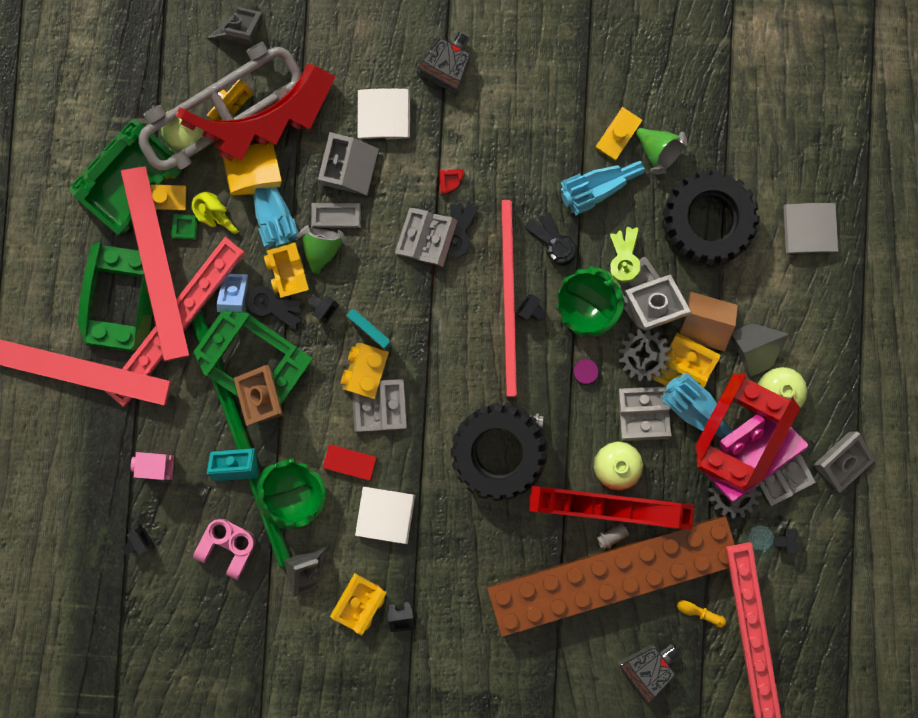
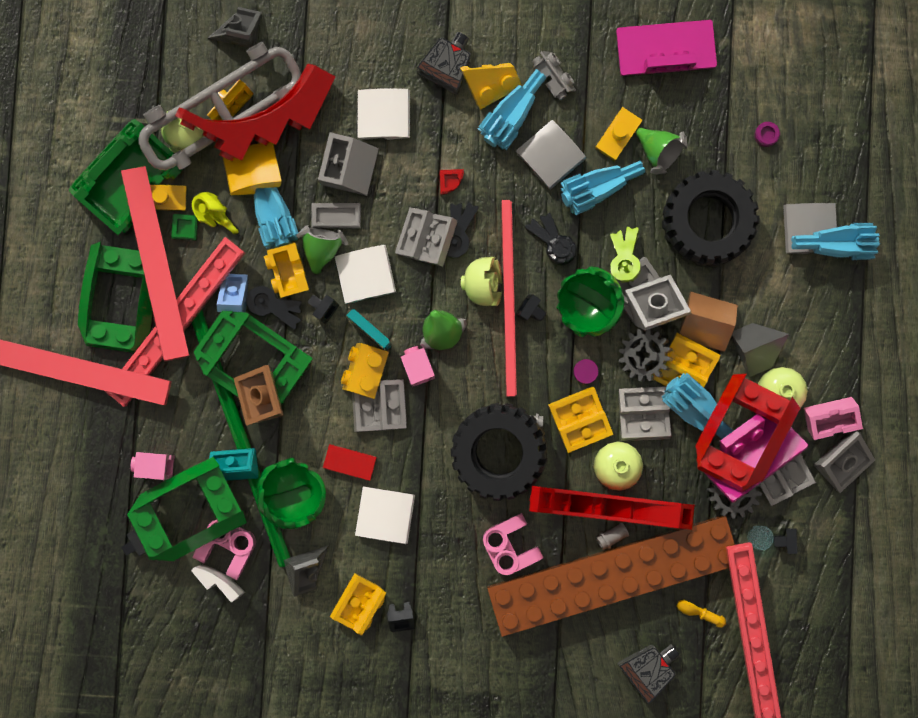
(211, 577): none -> white slope
(218, 497): none -> green wedge
(365, 274): none -> white slope
(417, 366): none -> bright pink brick
(442, 330): none -> bright green hat
(482, 281): none -> yellowish green cylinder
(490, 82): none -> yellow wing
(503, 124): none -> medium azure piece
(505, 548): none -> bright pink piece
(551, 154): none -> light grey slope
(560, 81): none -> light grey hinge
(580, 419): none -> yellow slope
(666, 47): none -> dark pink bracket
(767, 134): none -> magenta tile
(833, 417): none -> bright pink brick
(854, 240): none -> medium azure piece

